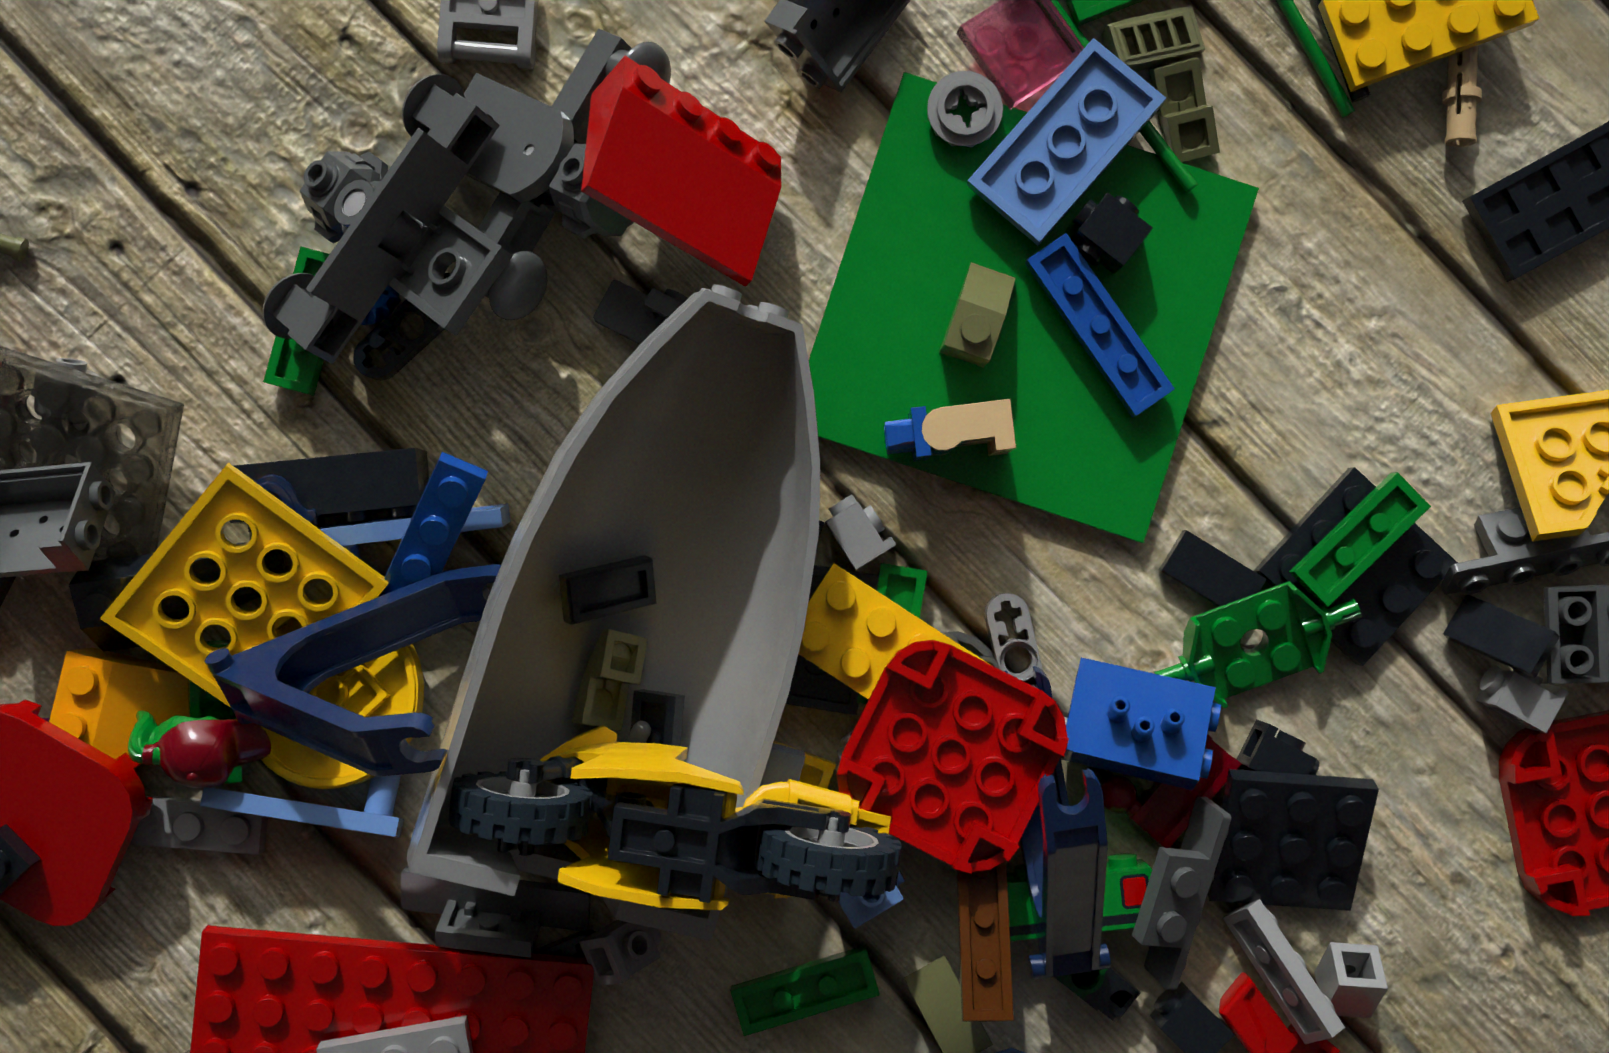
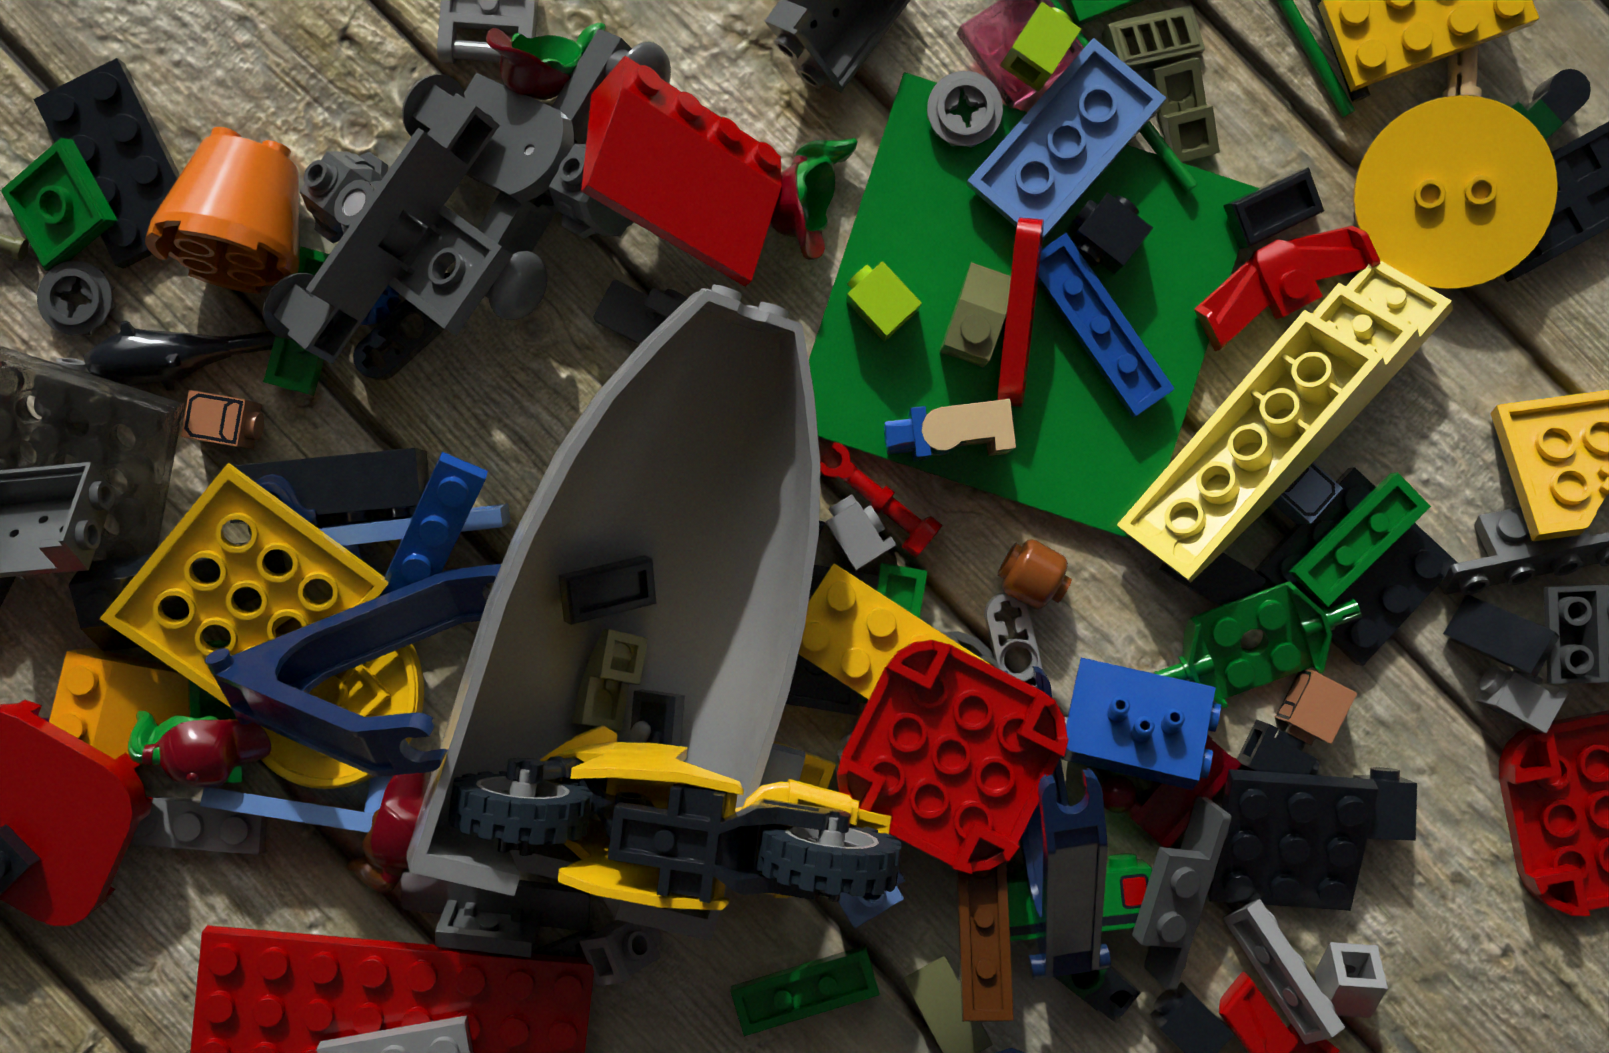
(58, 204): none -> green tile
(68, 279): none -> dark grey gear
(119, 147): none -> black plate
(165, 356): none -> black piece
(222, 420): none -> nougat brick
(232, 214): none -> orange cone
(391, 833): none -> dark red hair
(540, 63): none -> hair
(808, 192): none -> hair
(881, 299): none -> lime brick
(882, 500): none -> red piece
(1020, 310): none -> red beam
(1034, 574): none -> dark orange head
(1040, 46): none -> lime brick
(1273, 208): none -> black tile
(1283, 279): none -> red plate
(1284, 416): none -> light yellow slope
(1308, 495): none -> sand blue brick
(1315, 707): none -> nougat brick
(1395, 805): none -> black brick
(1456, 191): none -> yellow plate
(1556, 101): none -> black leg

